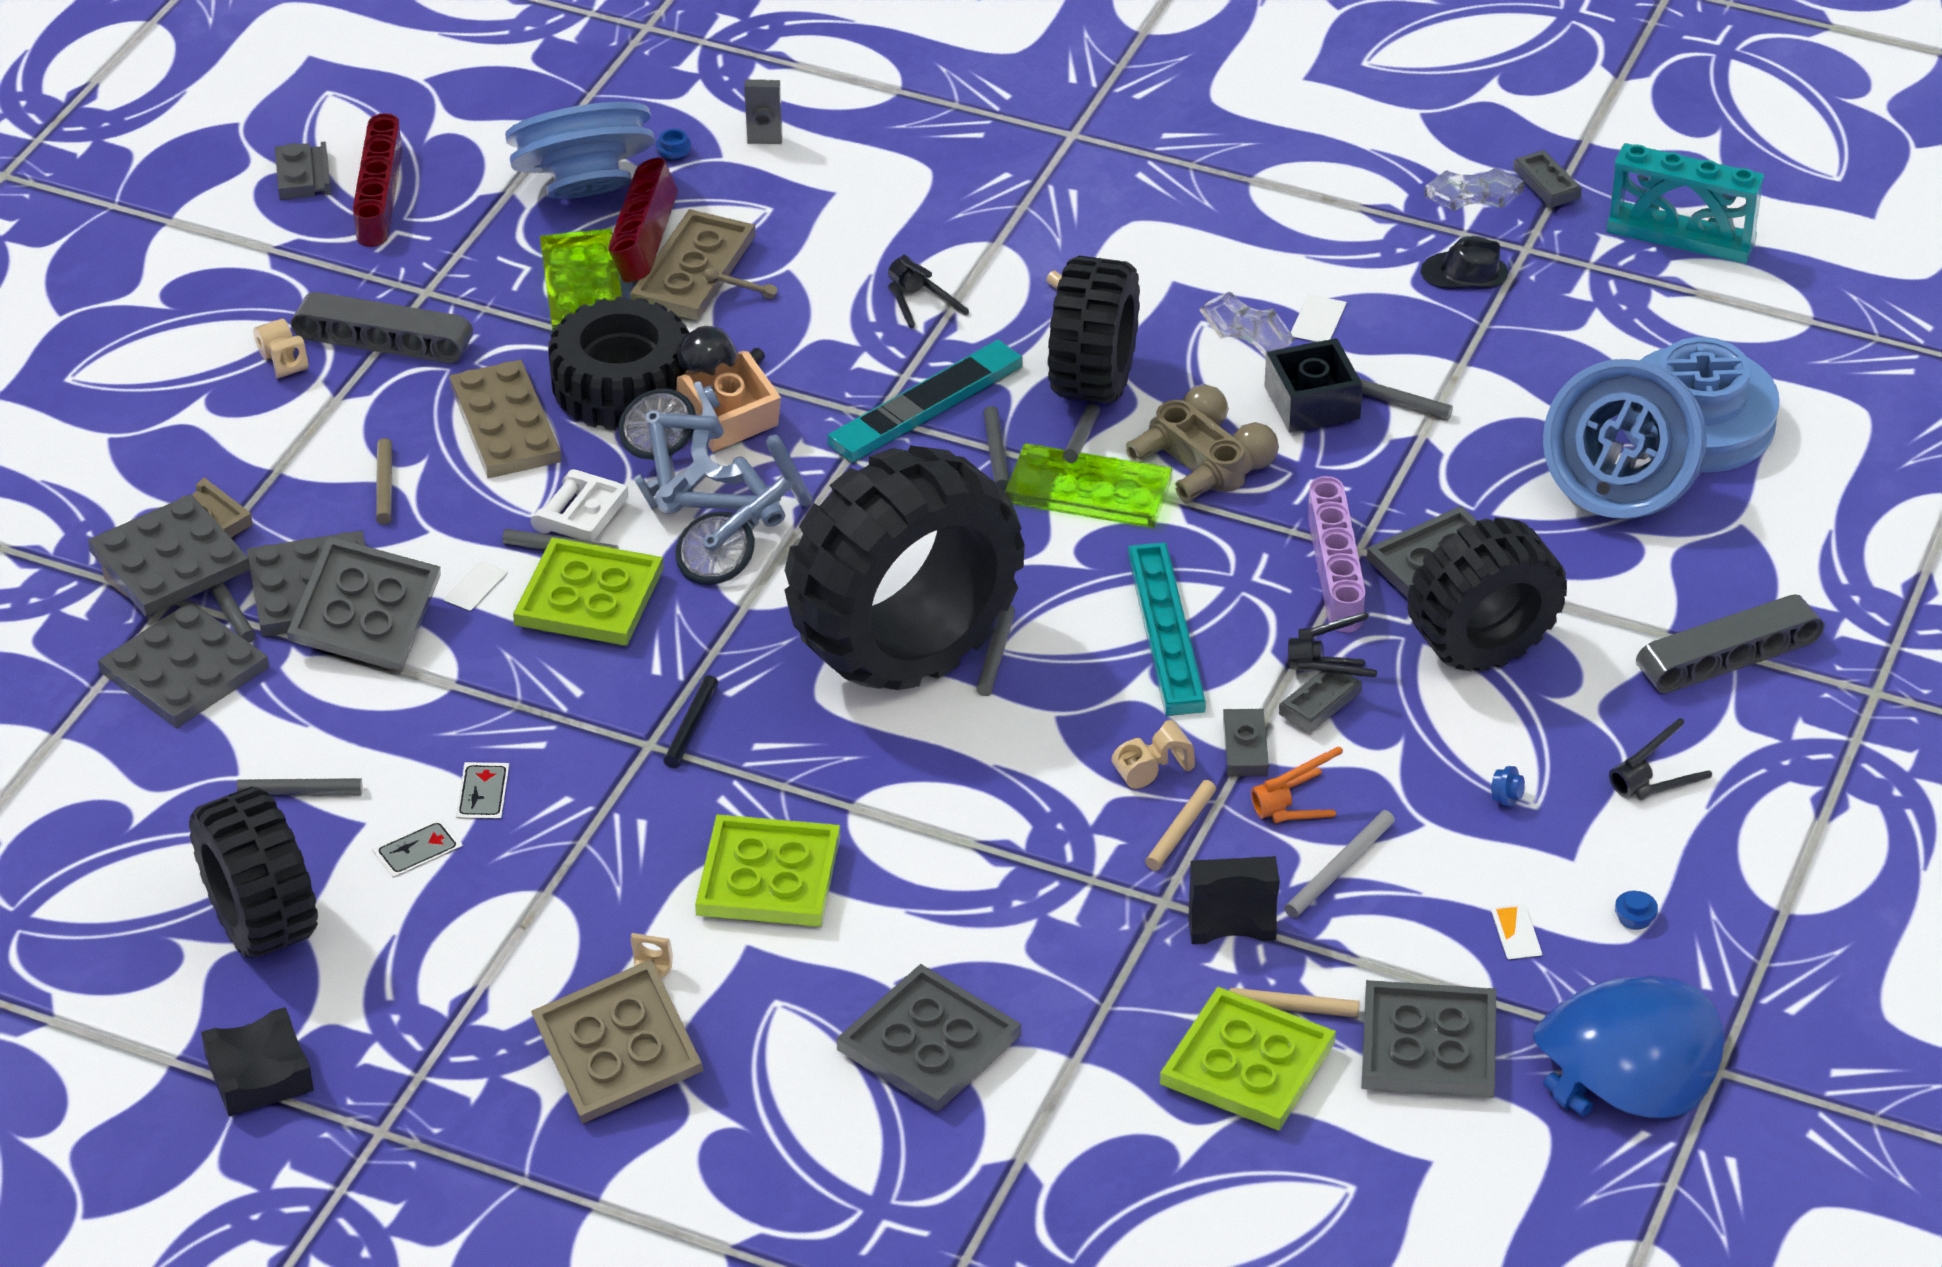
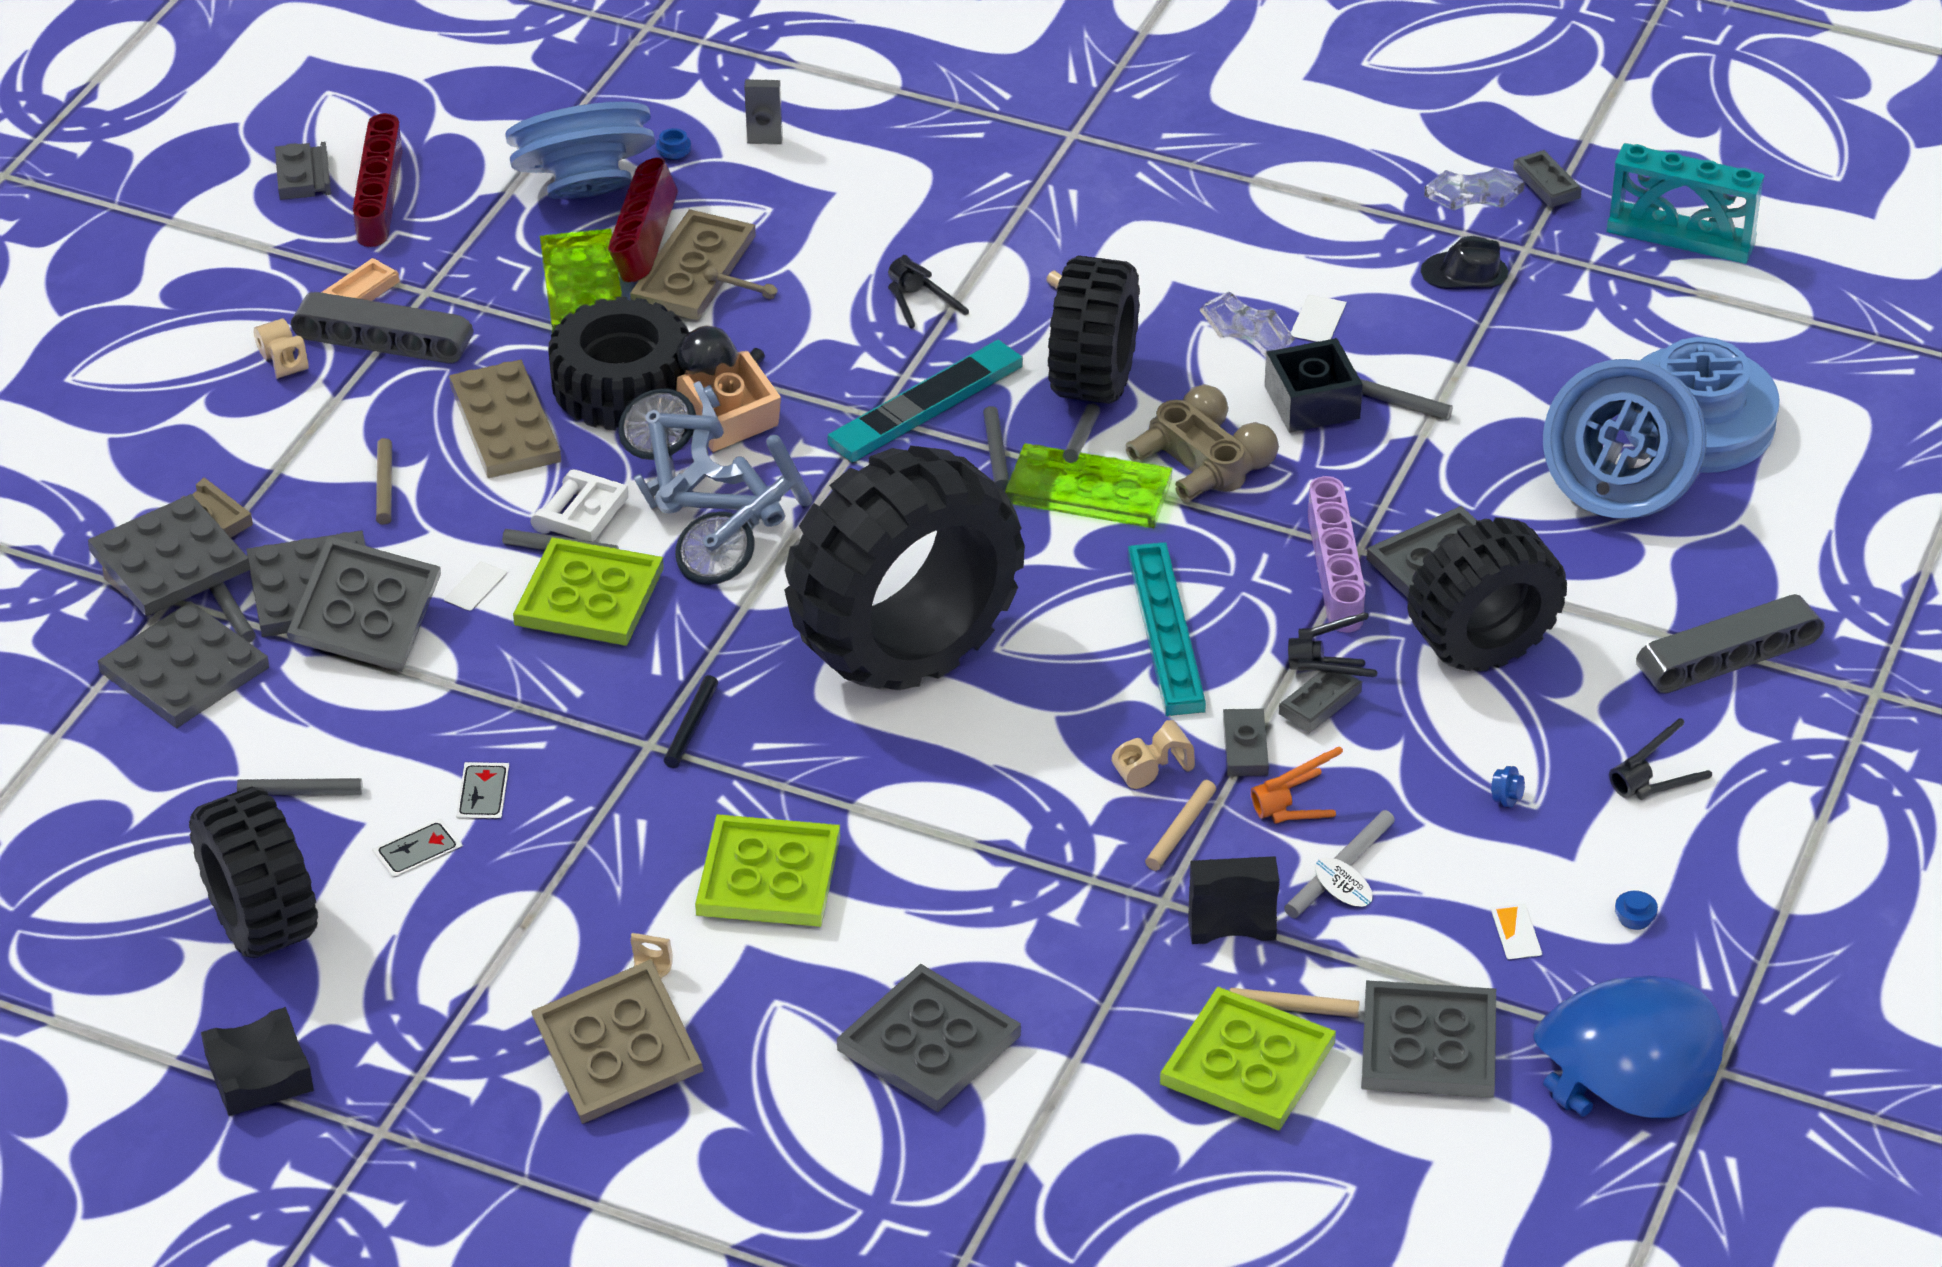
(366, 281): none -> light nougat tile
(995, 652): dark grey bar -> none
(1343, 882): none -> white sticker

